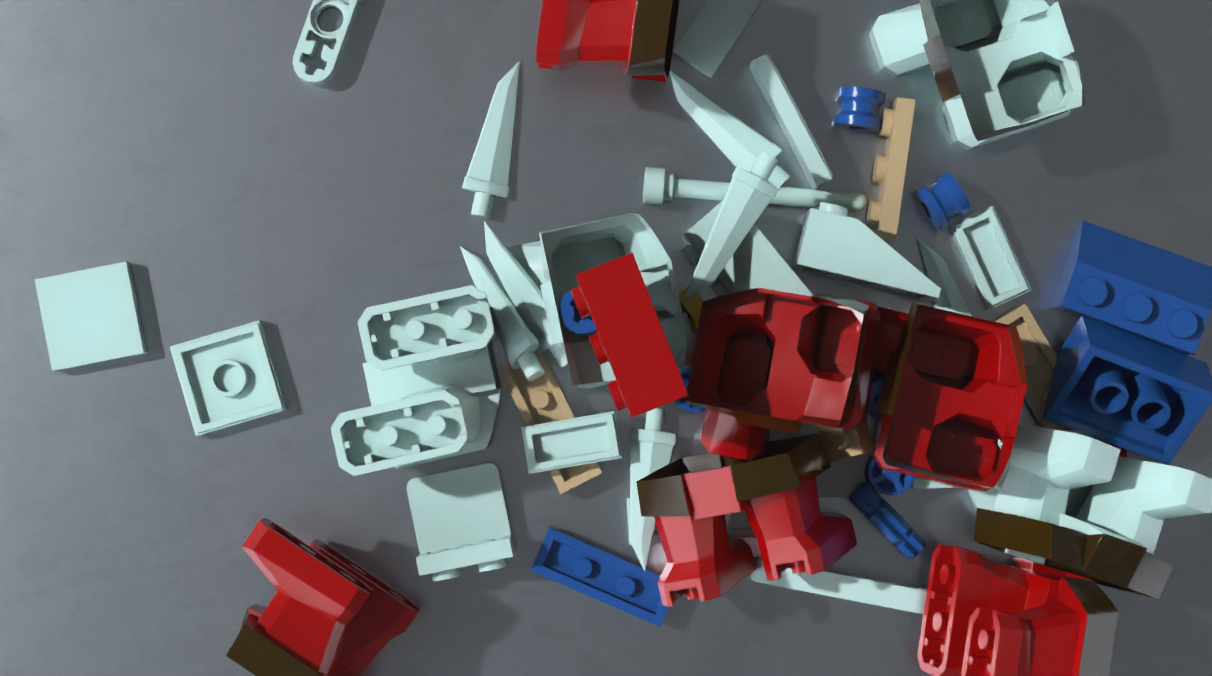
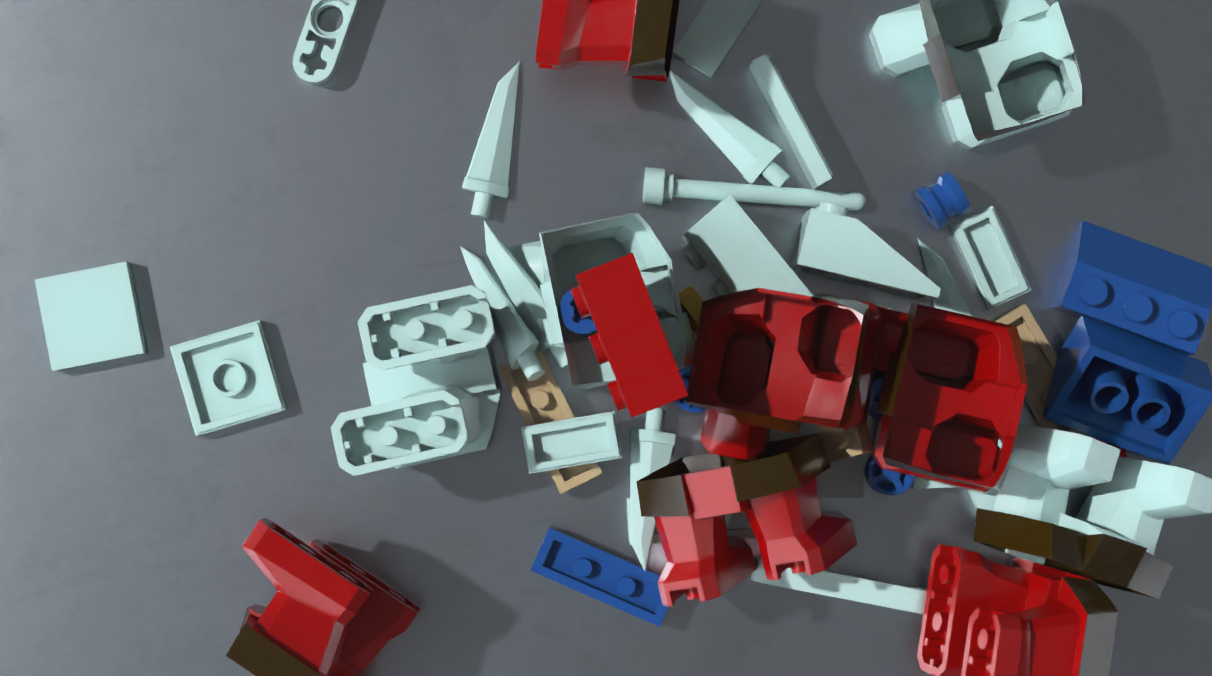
(460, 521): light aqua bracket -> none
(740, 209): light aqua bar -> none
(860, 109): blue wheel -> none
(887, 520): blue axle -> none
(891, 169): tan plate -> none

